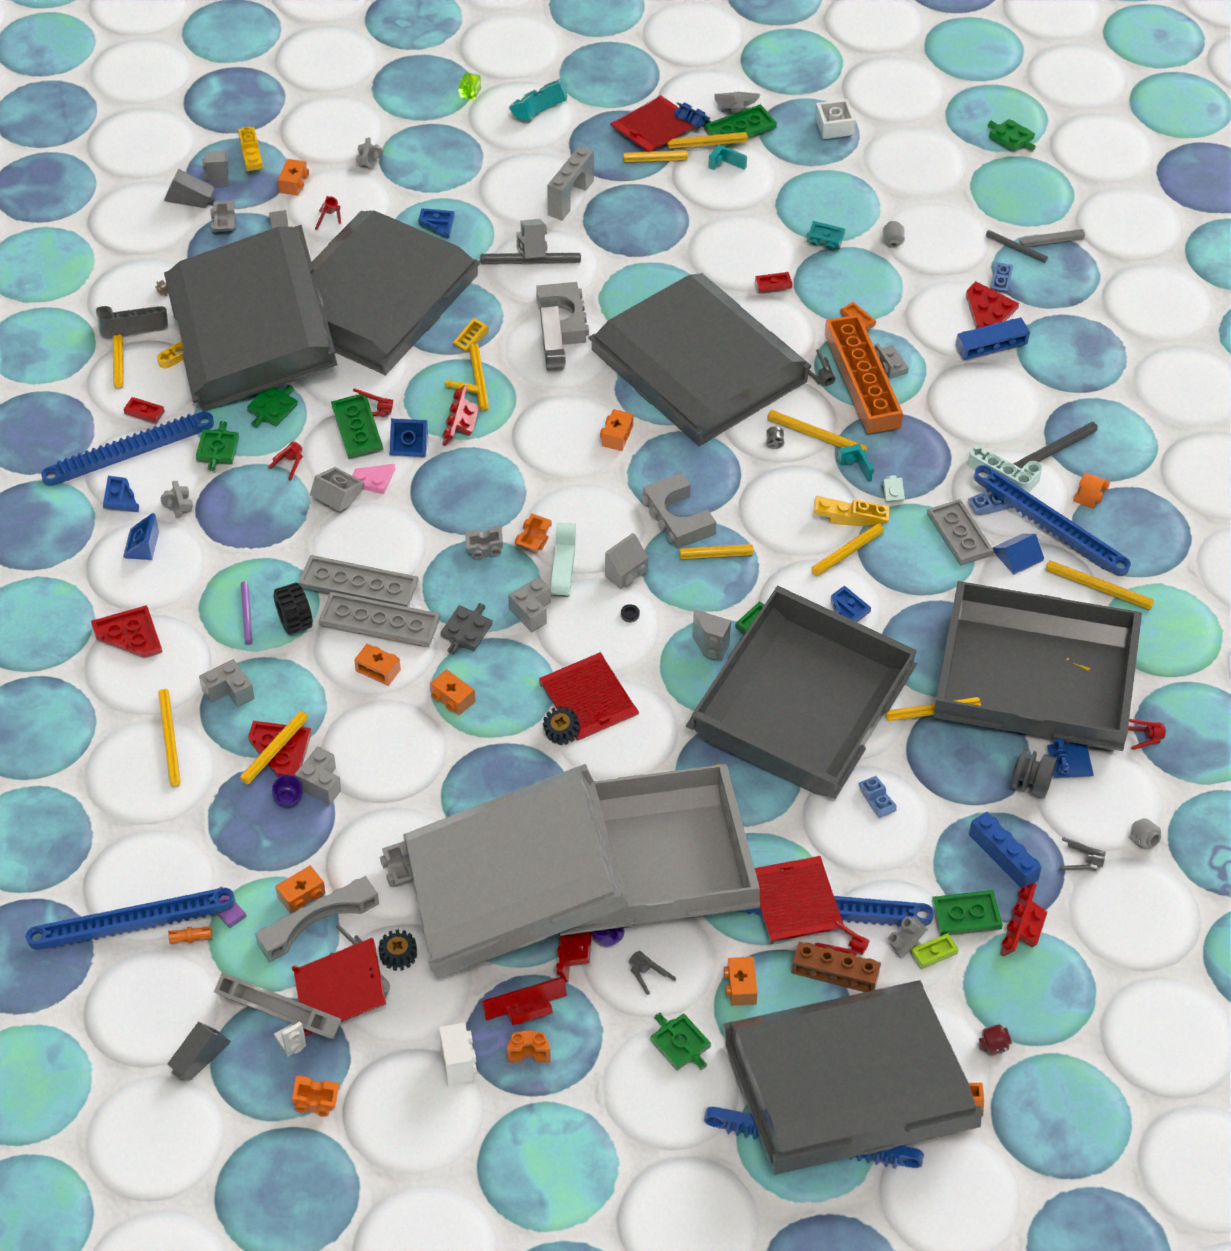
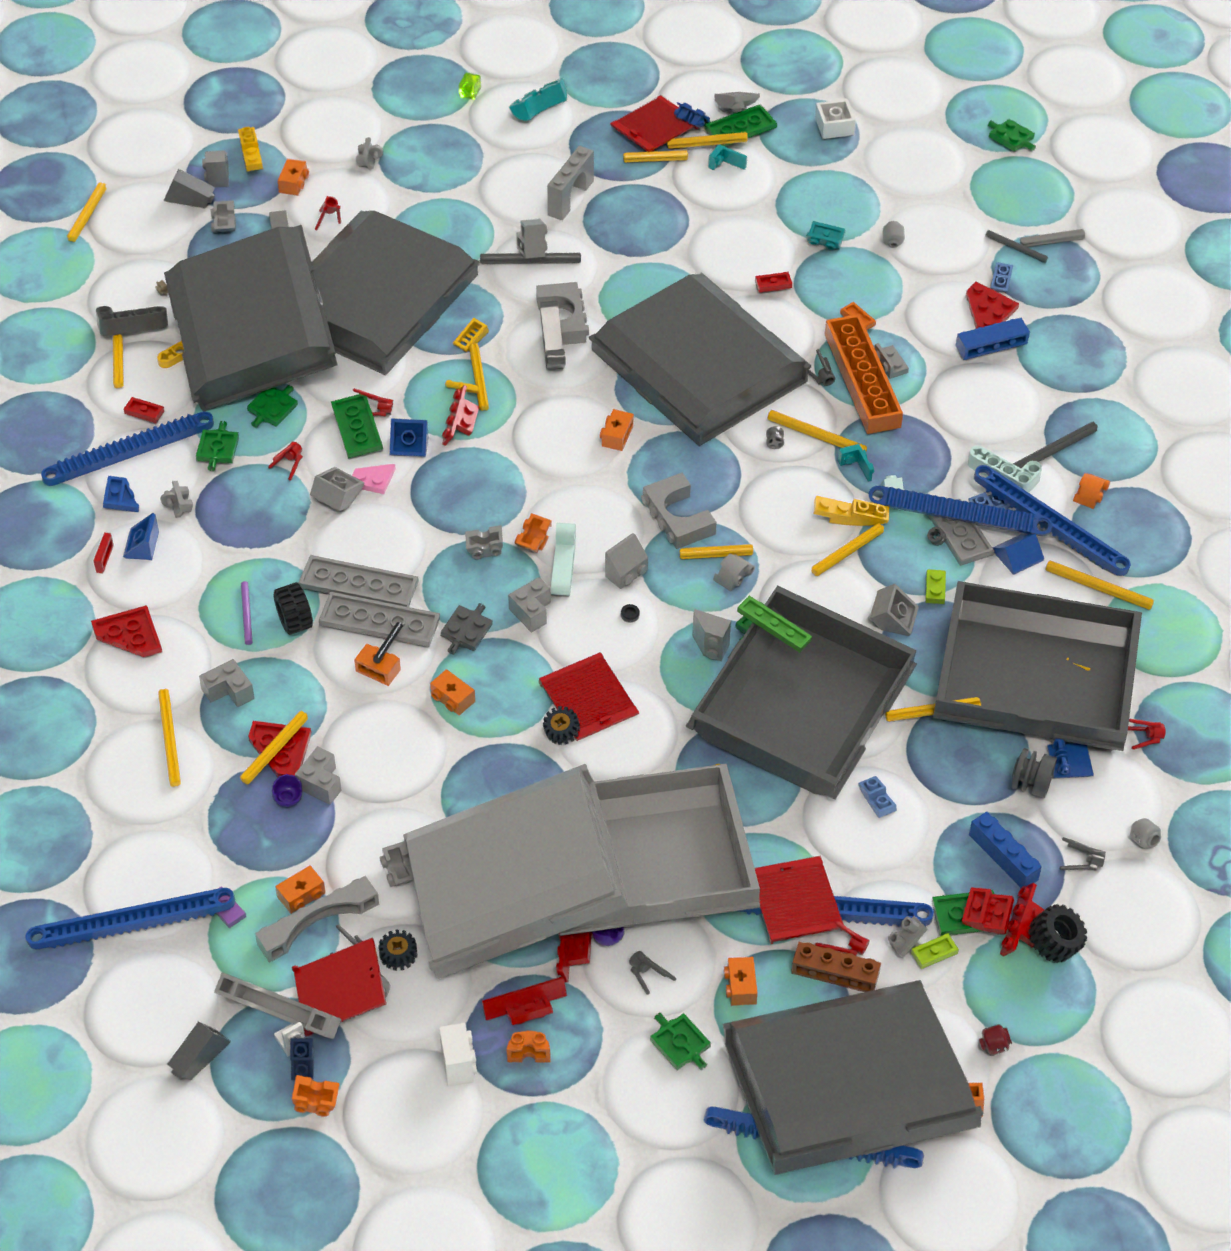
(86, 212): none -> yellow axle
(103, 552): none -> red tile
(190, 934): orange pin -> none
(302, 1057): none -> dark blue slope
(387, 643): none -> black bar
(437, 221): blue wing -> none
(733, 571): none -> light grey cylinder
(774, 624): none -> bright green plate
(849, 604): blue wing -> none
(894, 611): none -> light grey slope
(934, 532): none -> dark grey bush
(935, 586): none -> lime plate
(961, 510): none -> blue gear
(988, 910): none -> red slope
(1068, 926): none -> black tyre

